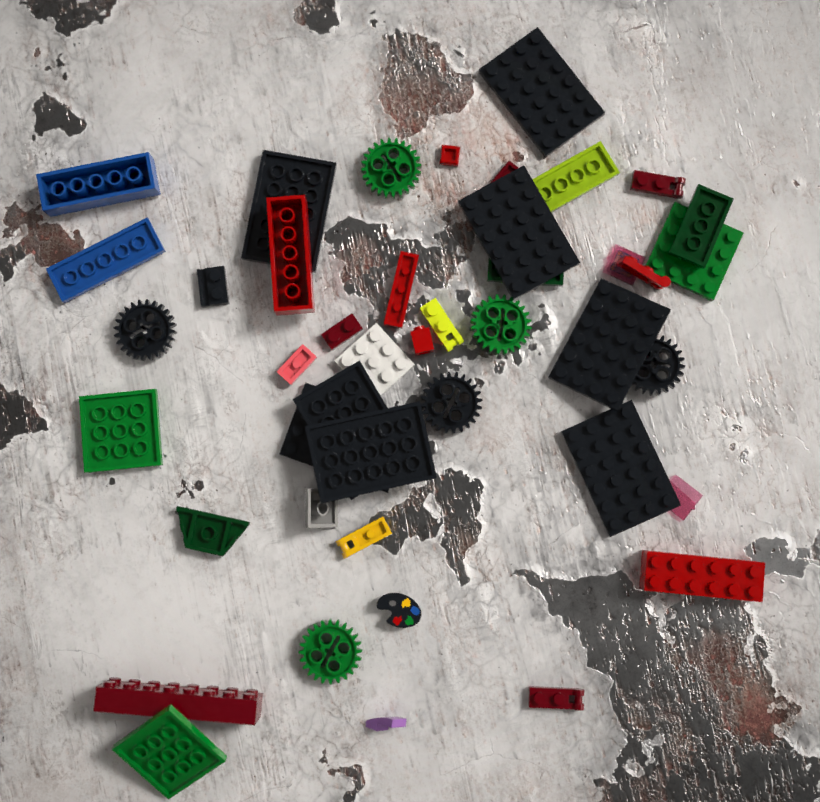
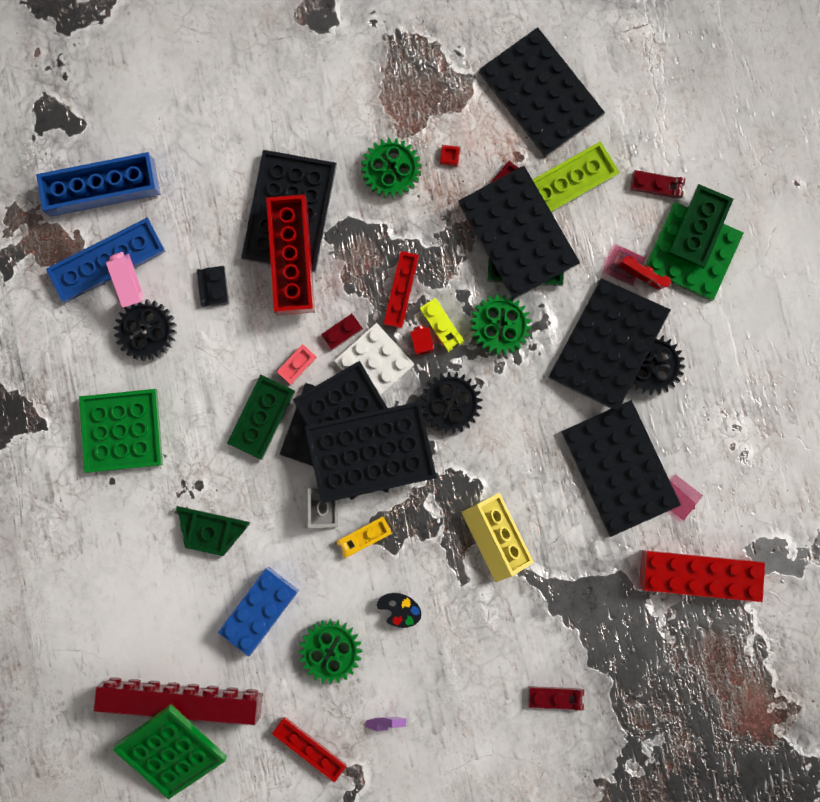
(124, 279): none -> bright pink window
(258, 611): none -> blue brick
(261, 417): none -> dark green plate
(309, 749): none -> red plate
(497, 537): none -> light yellow slope

